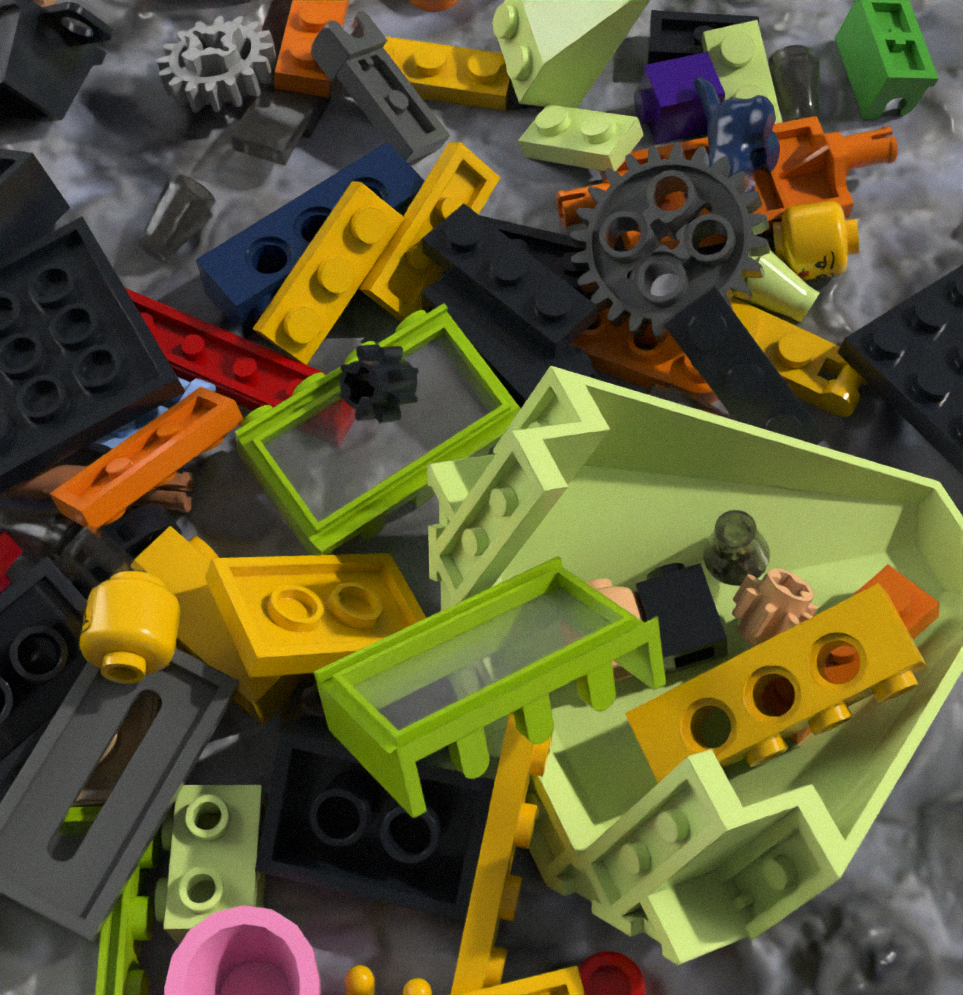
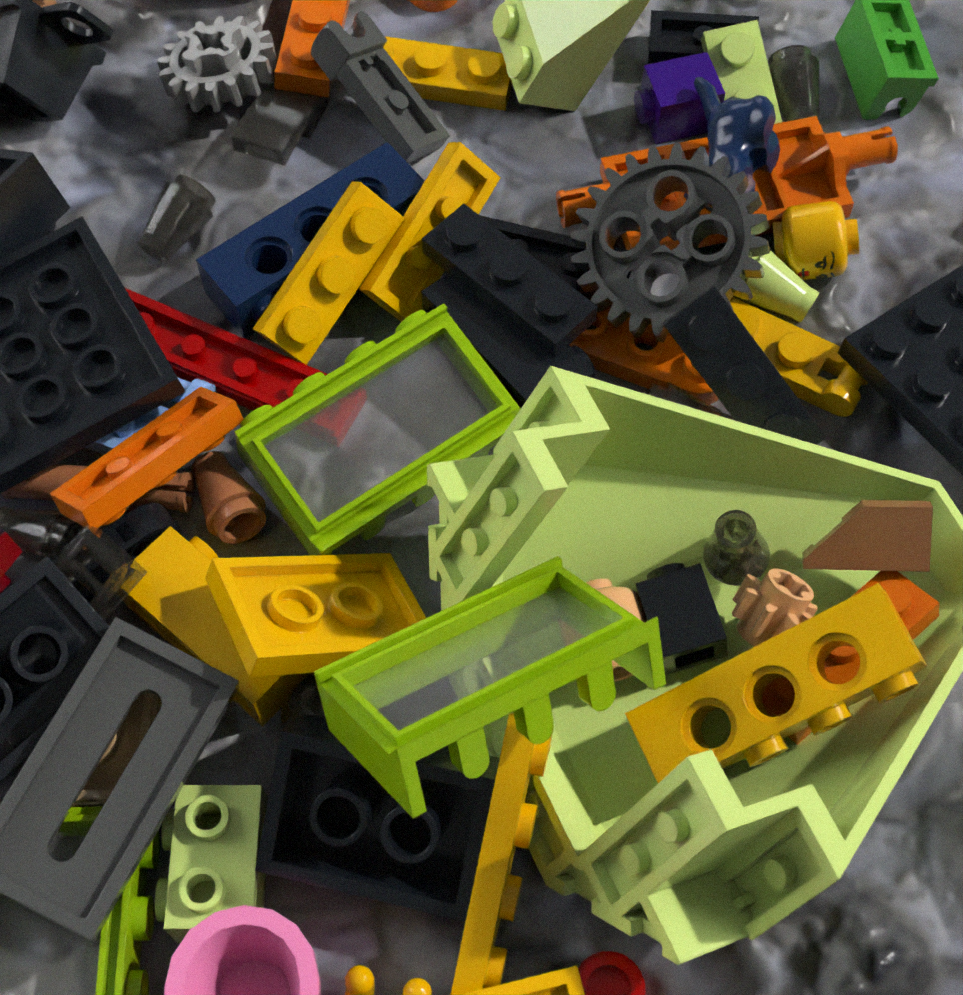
(130, 627): yellow head -> none
(228, 501): none -> nougat cone
(378, 383): black gear -> none
(581, 137): yellowish green plate -> none
(877, 538): none -> medium nougat tile

